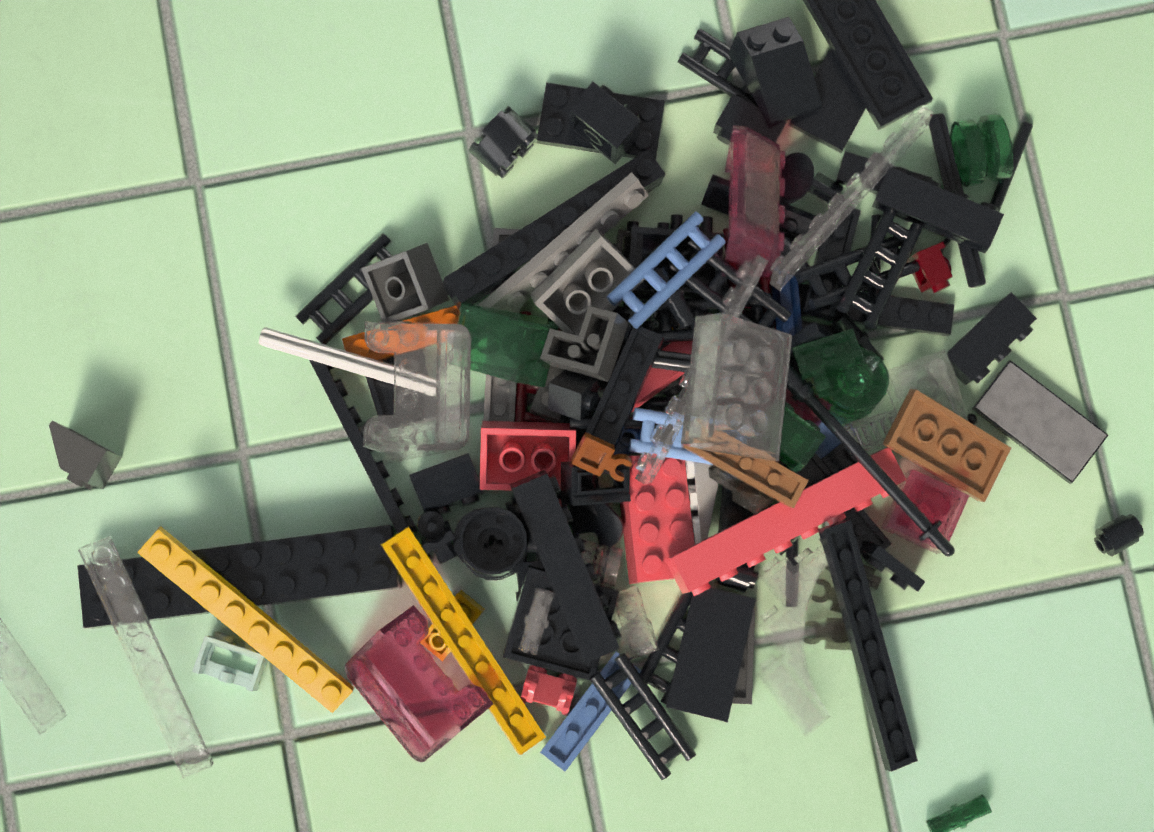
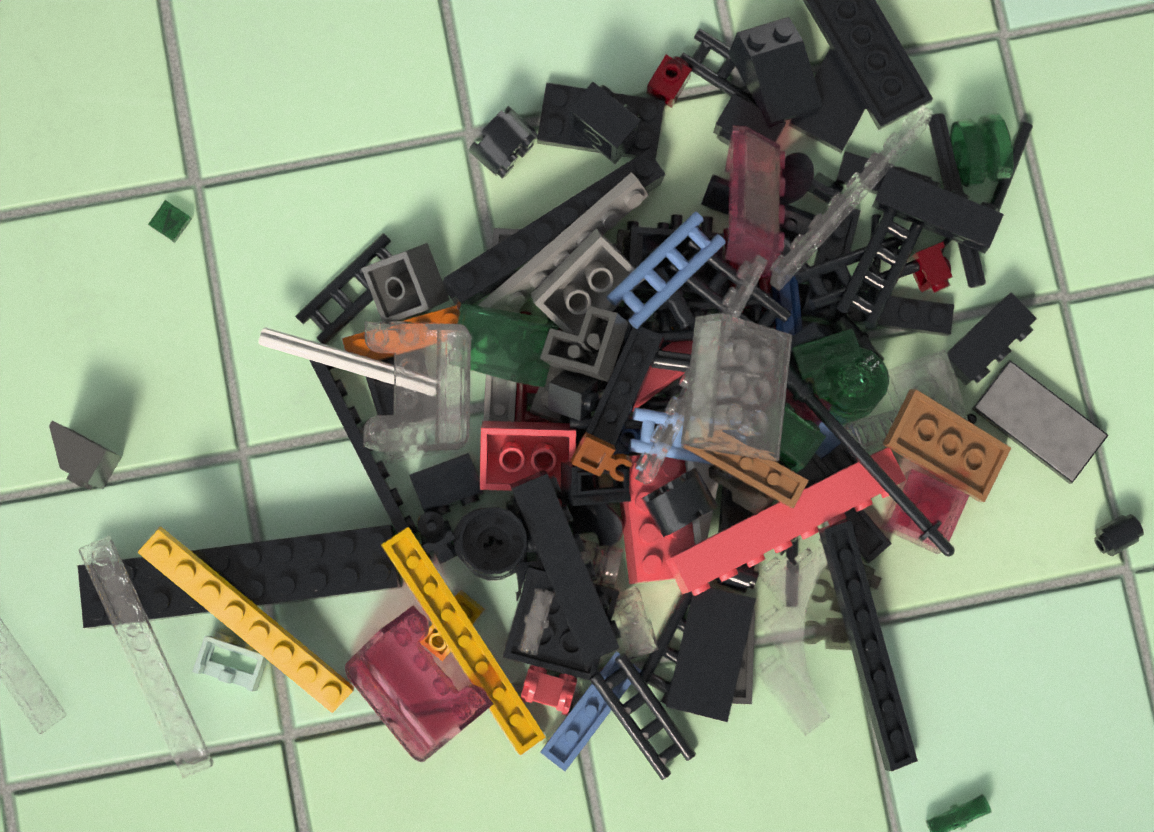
(170, 221): none -> clear green tile
(669, 80): none -> dark red brick
(679, 502): none -> black brick
(881, 560): black plate -> none

